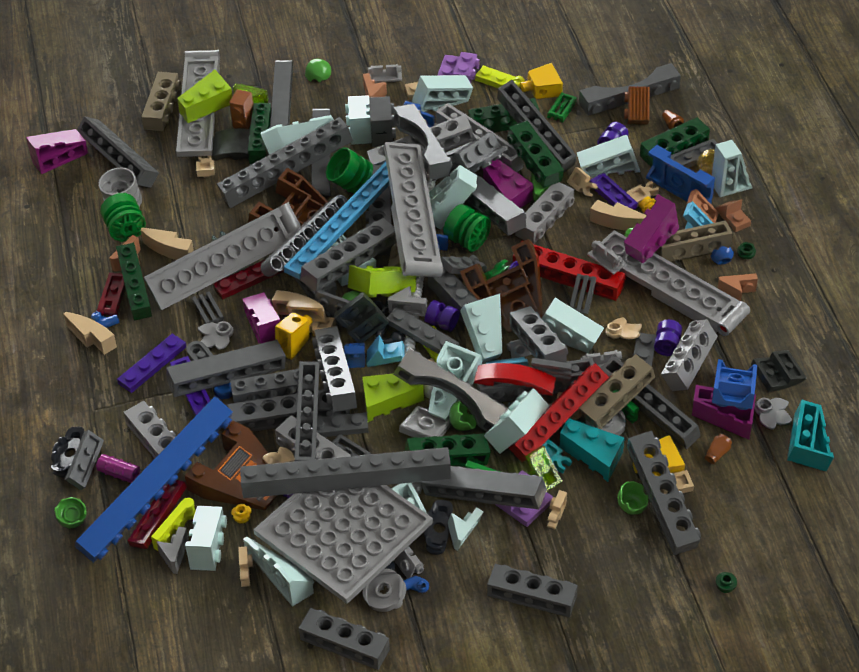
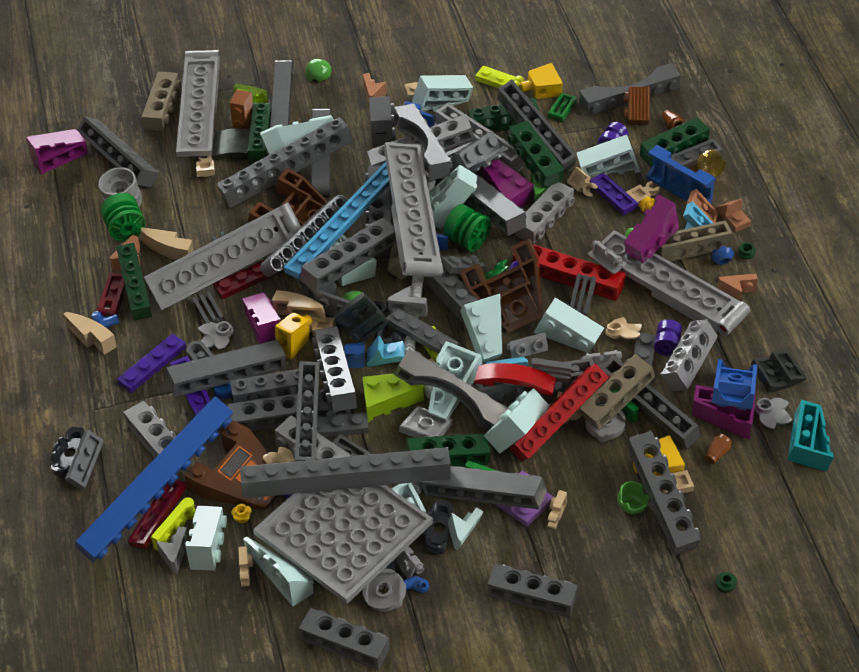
(70, 512): bright green hair -> none
(117, 468): magenta axle -> none
(205, 97): lime wedge -> none
(348, 170): green wheel -> none
(359, 119): light aqua wedge -> none
(379, 280): lime wedge -> none
(391, 73): light grey hinge -> none
(441, 315): dark purple wheel -> none
(460, 418): bright green hair -> none
(463, 65): medium lavender plate -> none
(537, 335): dark grey brick -> none
(543, 467): clear neon green slope -> none
(555, 455): teal plate -> none
(593, 446): teal wedge -> none
(615, 217): tan slope -> none
(729, 169): light aqua wedge -> none

